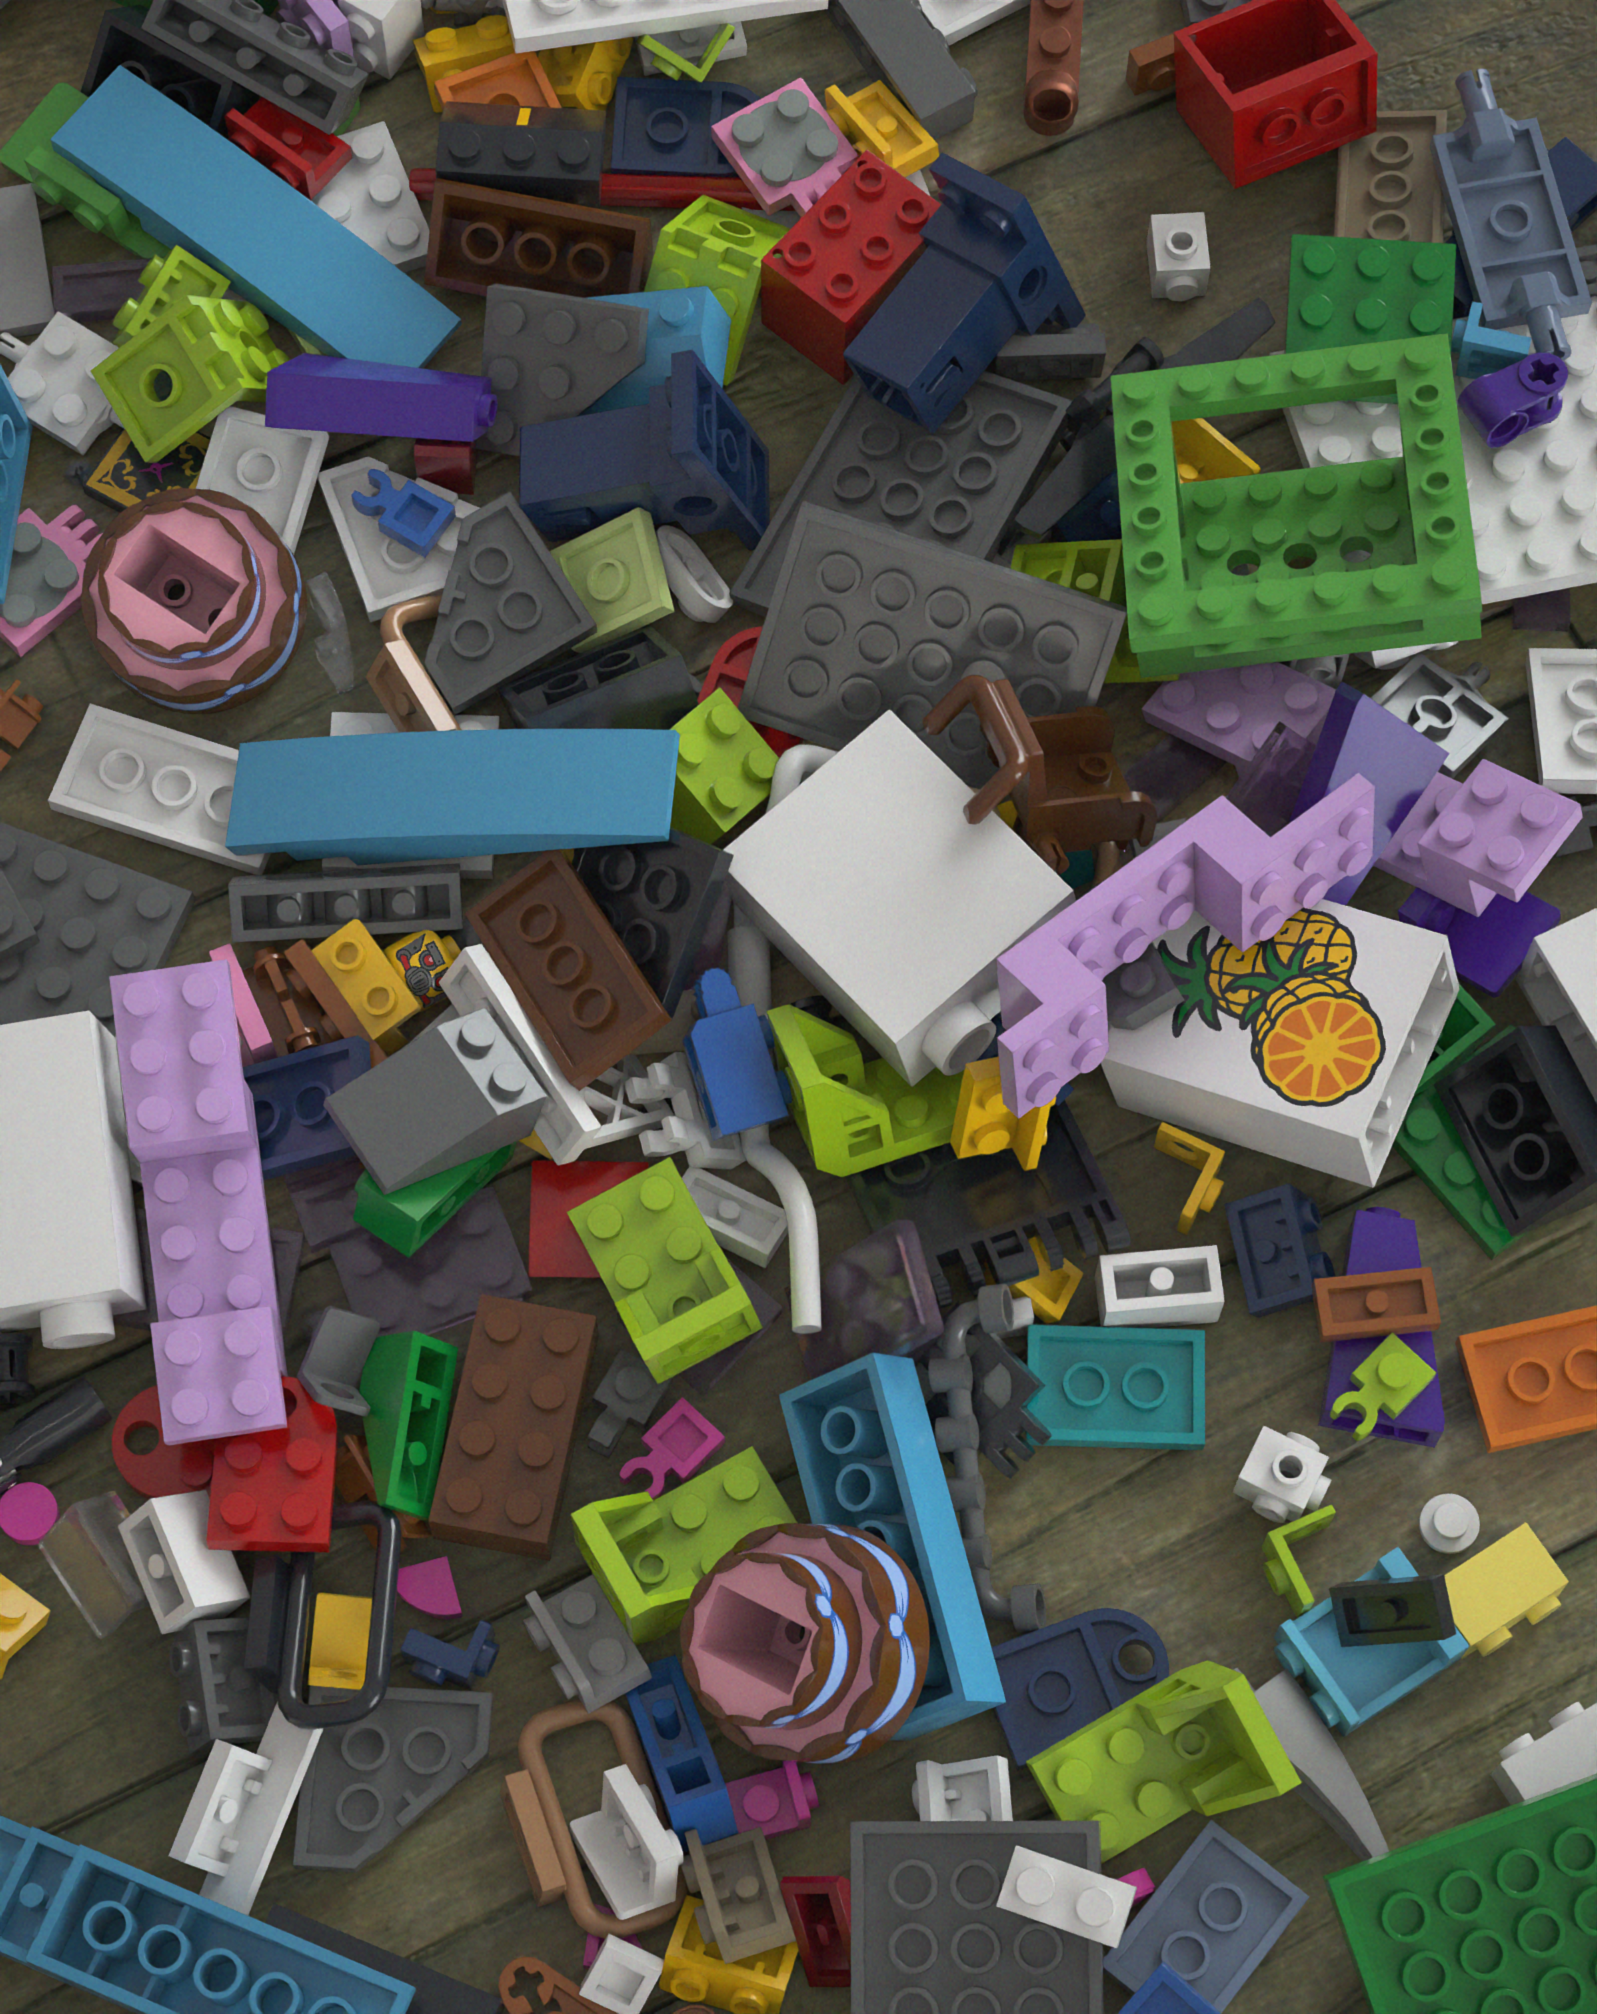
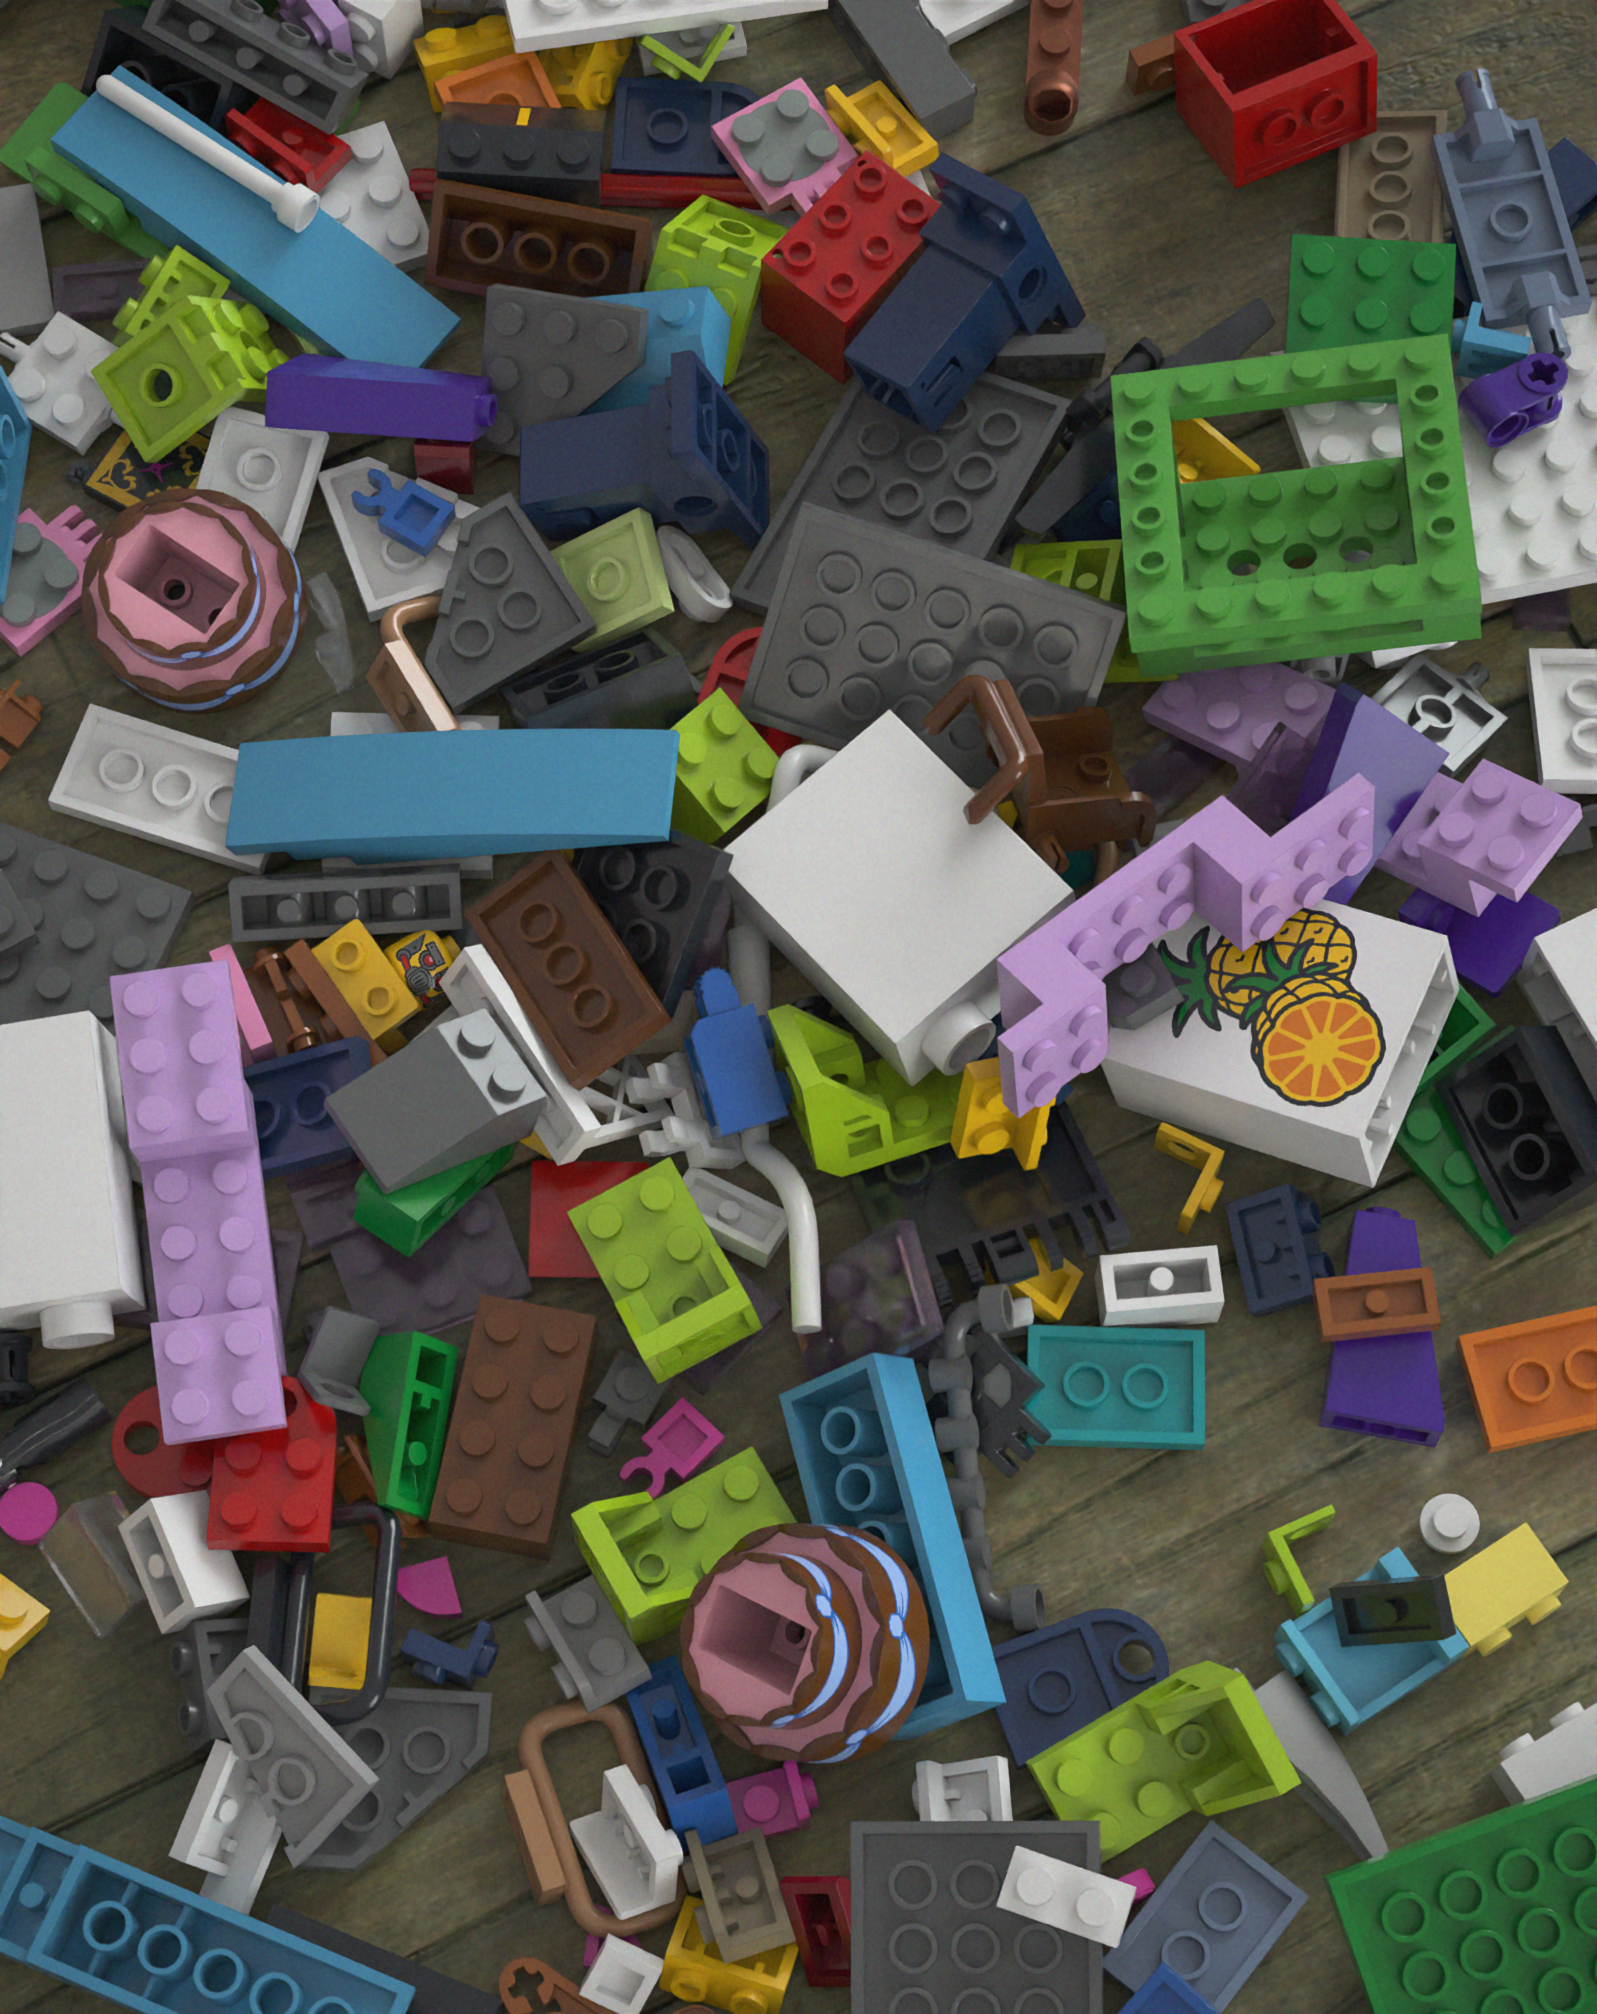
(293, 204): none -> white piece
(296, 1756): none -> light grey wing
(1178, 255): white brick -> none
(1283, 1476): white brick -> none
(1386, 1382): lime plate -> none

